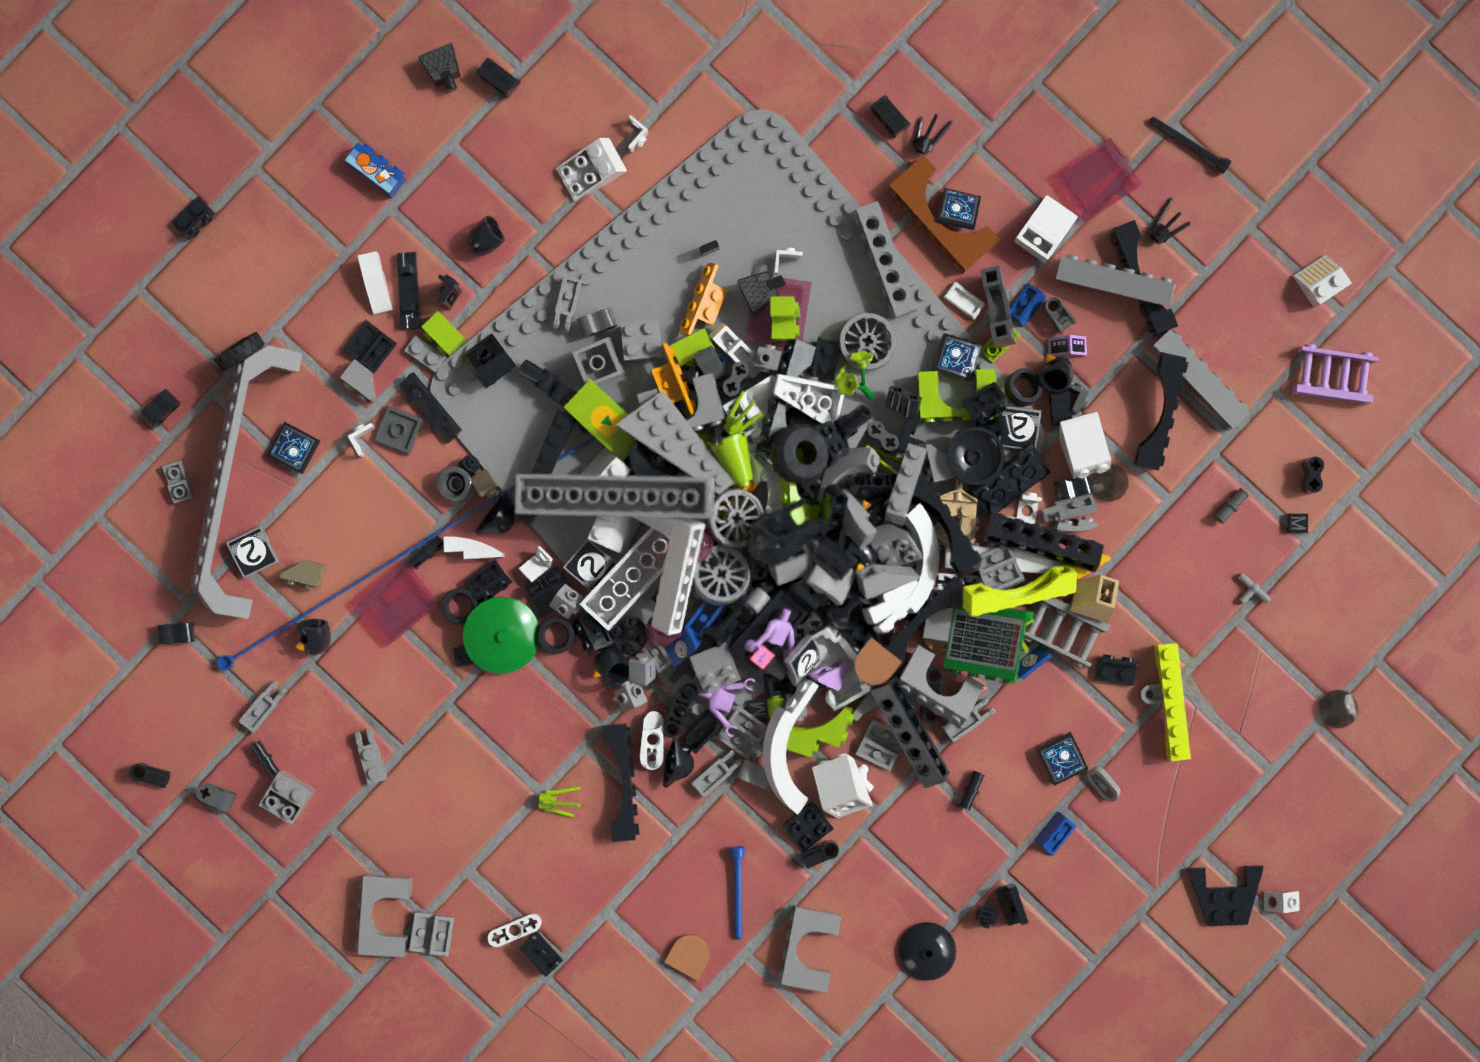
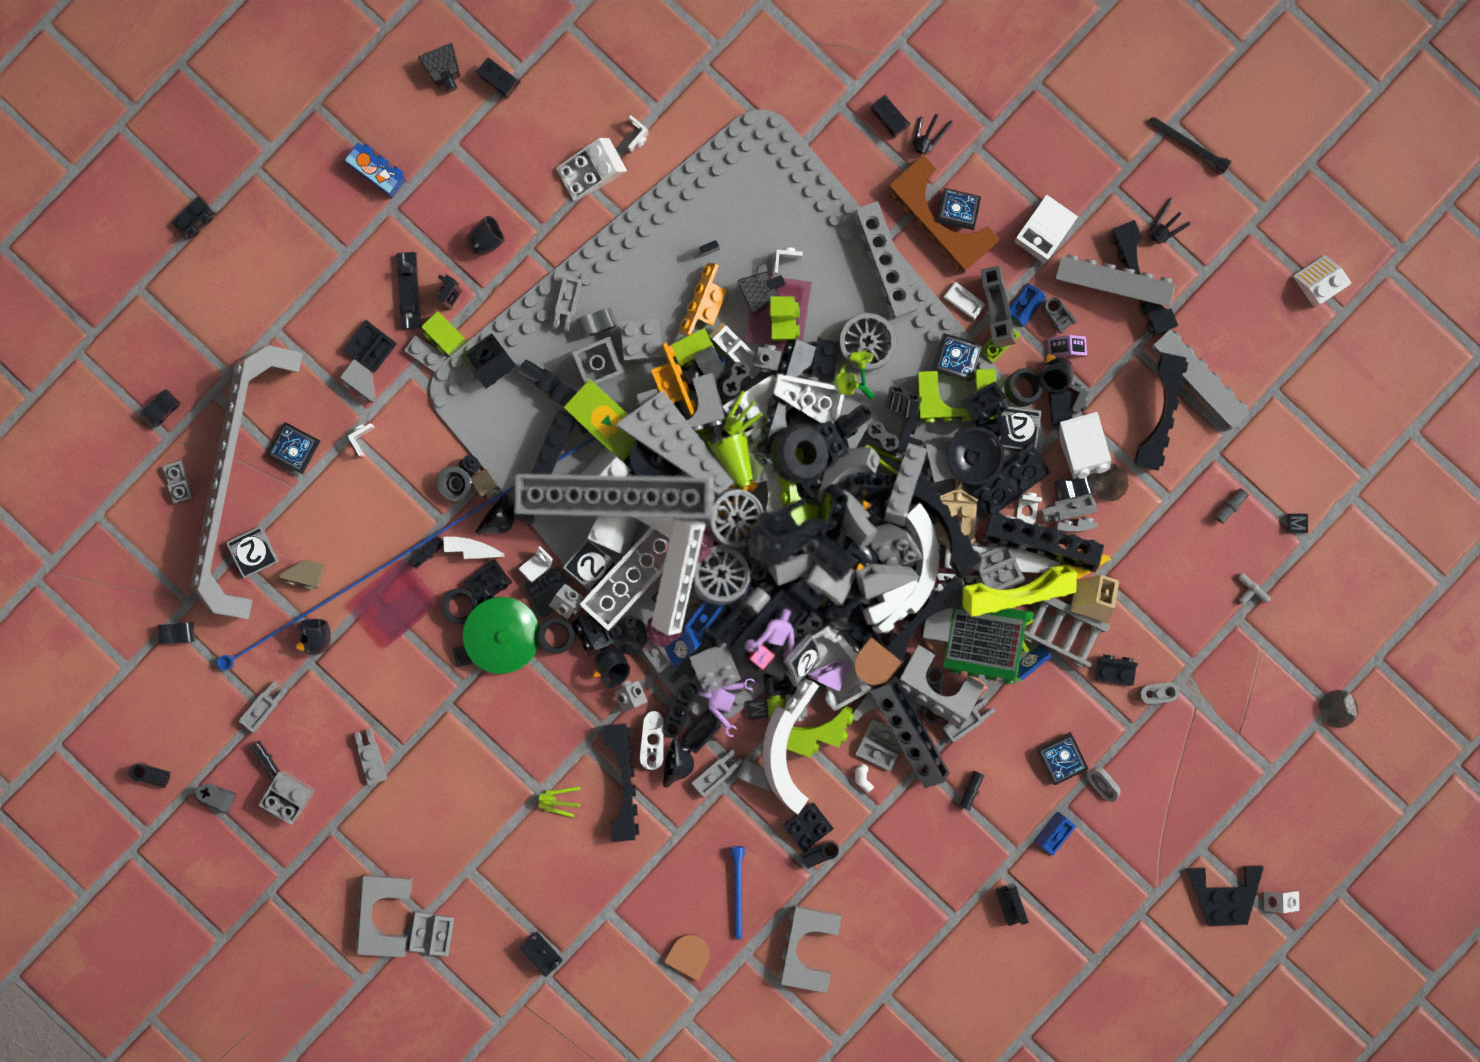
(239, 351): black tyre -> none
(375, 282): white slope -> none
(398, 430): dark grey tile -> none
(430, 407): black hinge -> none
(525, 919): white beam -> none
(642, 669): light grey brick -> none
(746, 736): light grey slope -> none
(841, 786): white slope -> none
(926, 937): black dish -> none
(986, 915): black gear -> none
(1097, 180): clear pink piece -> none
(1174, 708): neon yellow arch -> none
(1312, 475): black axle -> none
(1323, 390): lavender fence -> none

